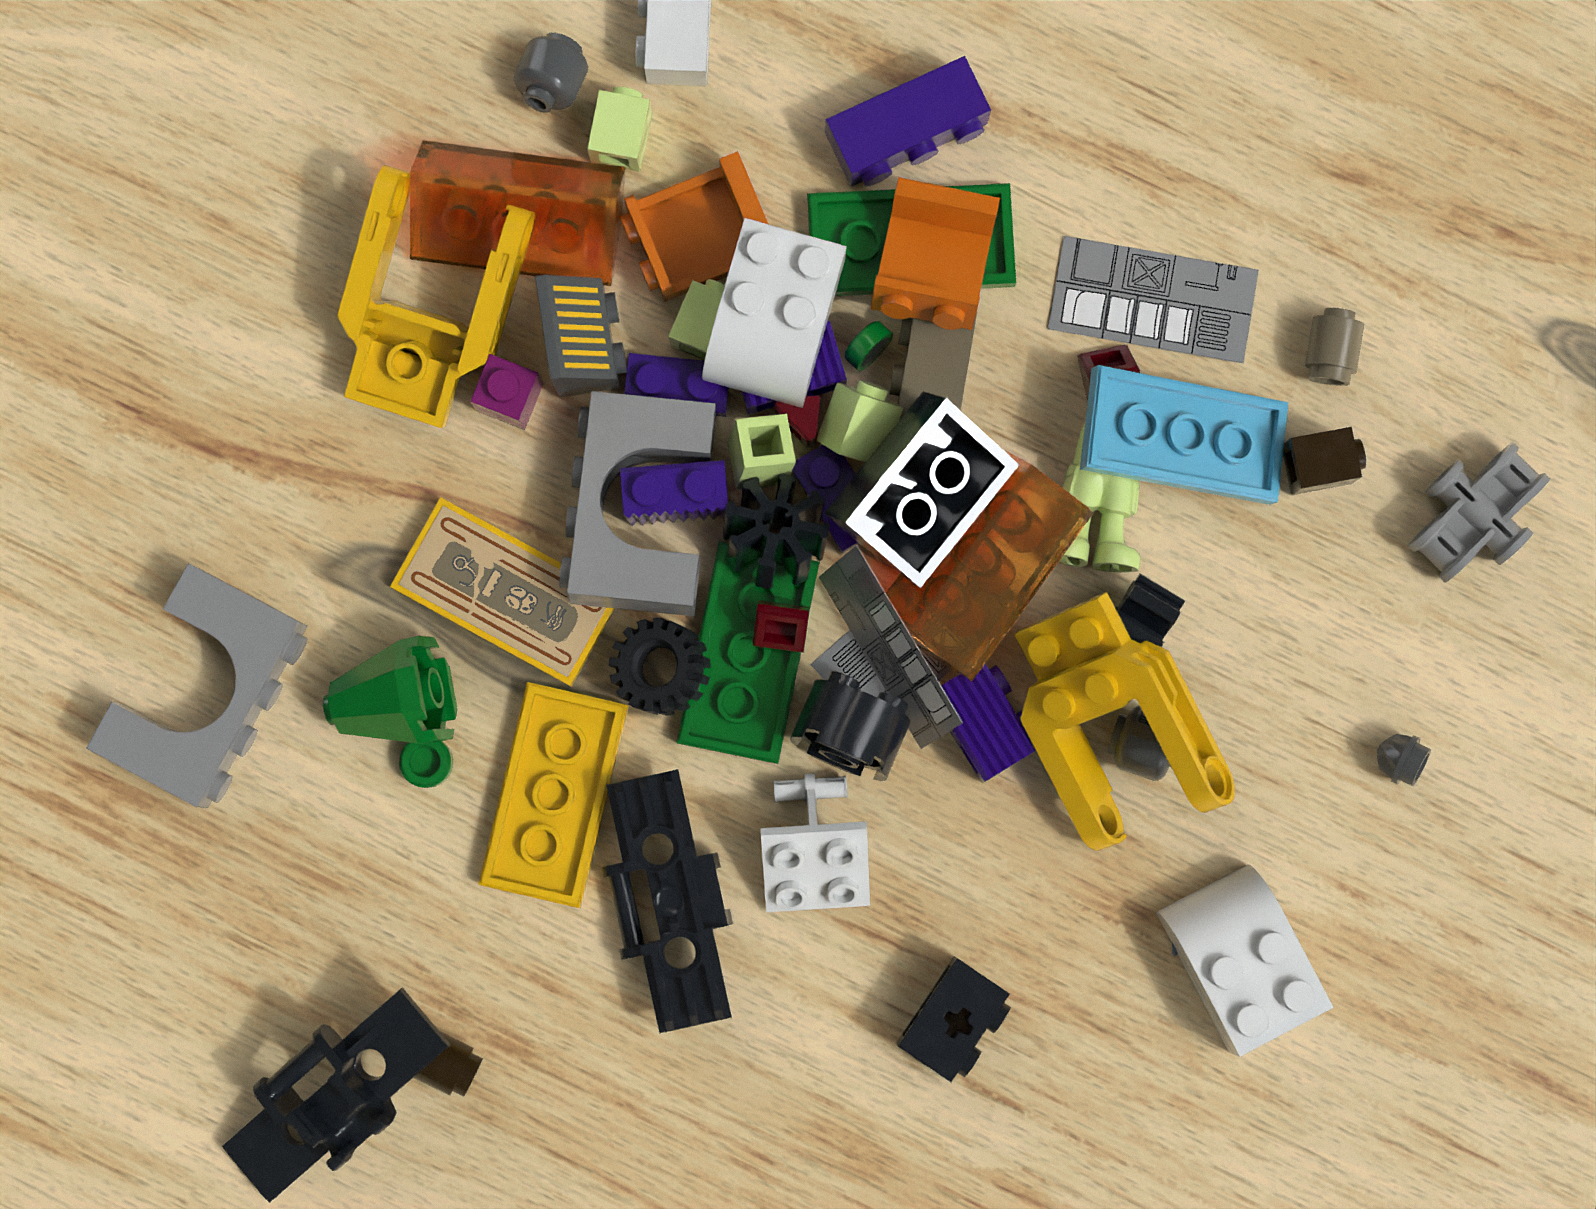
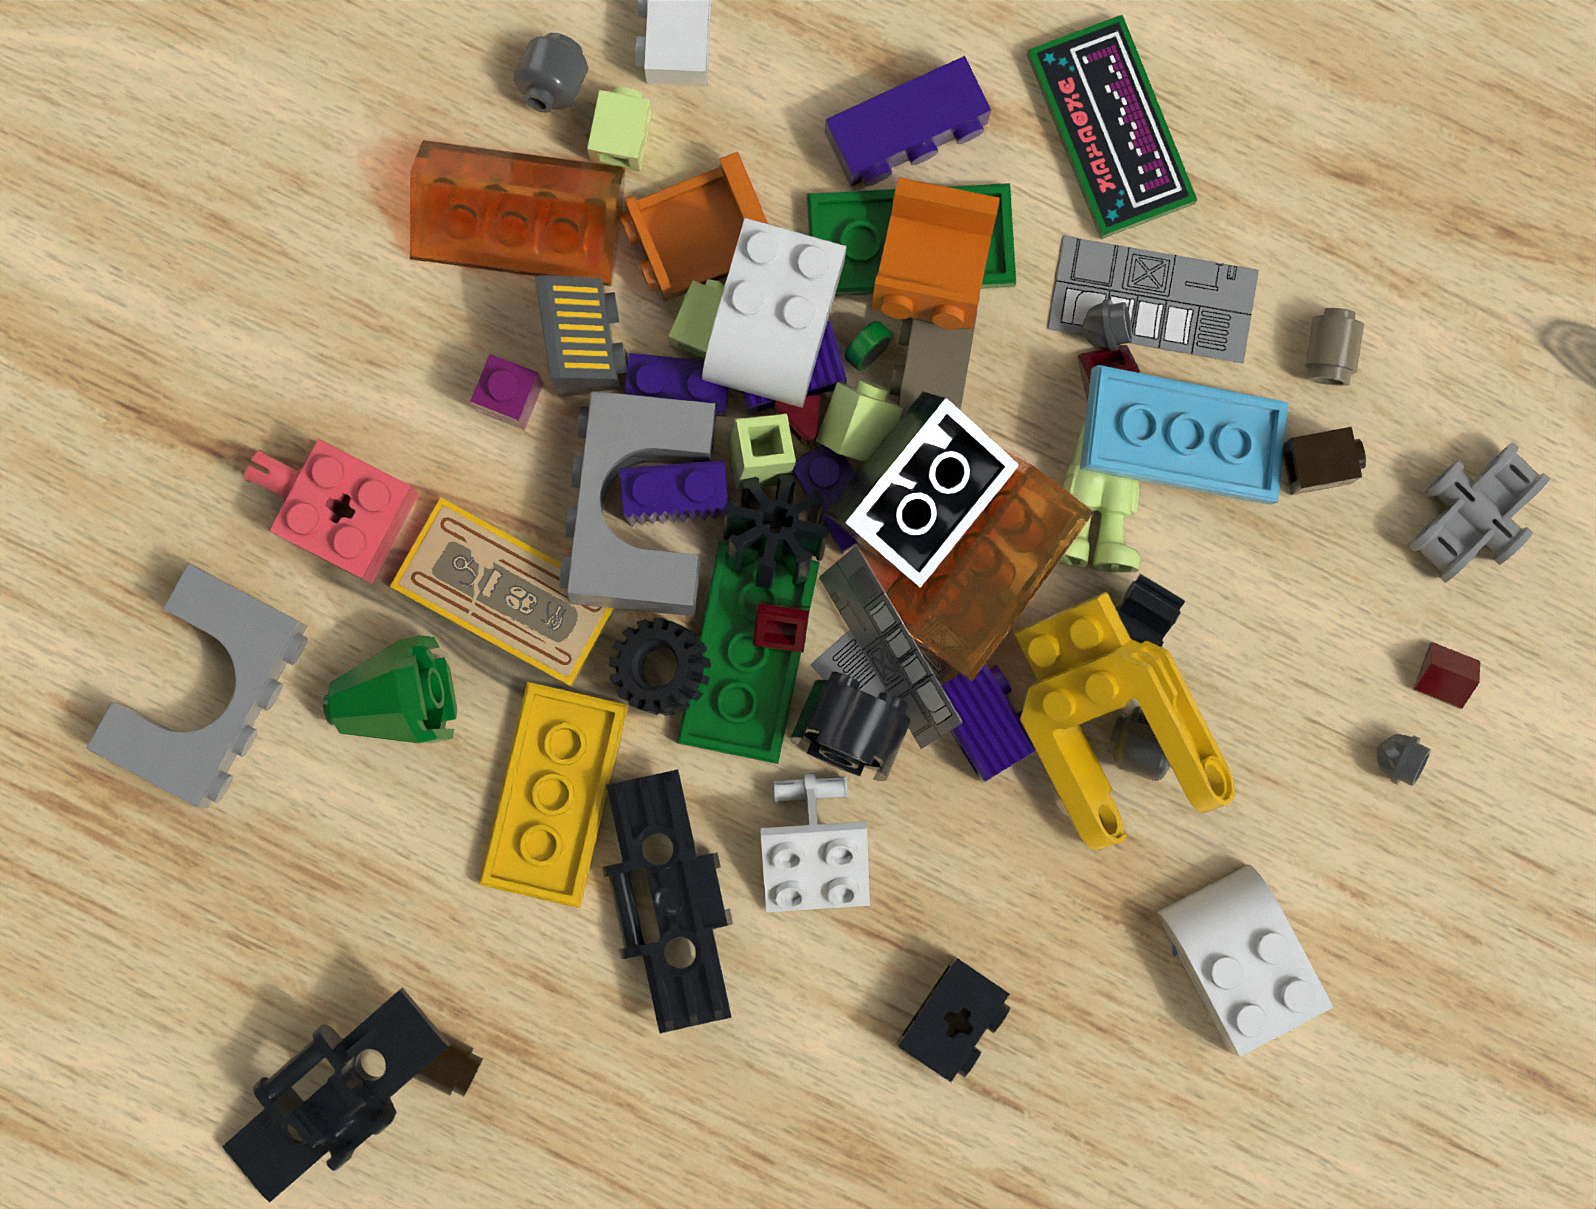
(317, 491): none -> coral brick
(406, 355): yellow plate -> none
(426, 763): green tile -> none
(1108, 325): none -> dark grey plate
(1111, 126): none -> tile
(1448, 675): none -> dark red slope

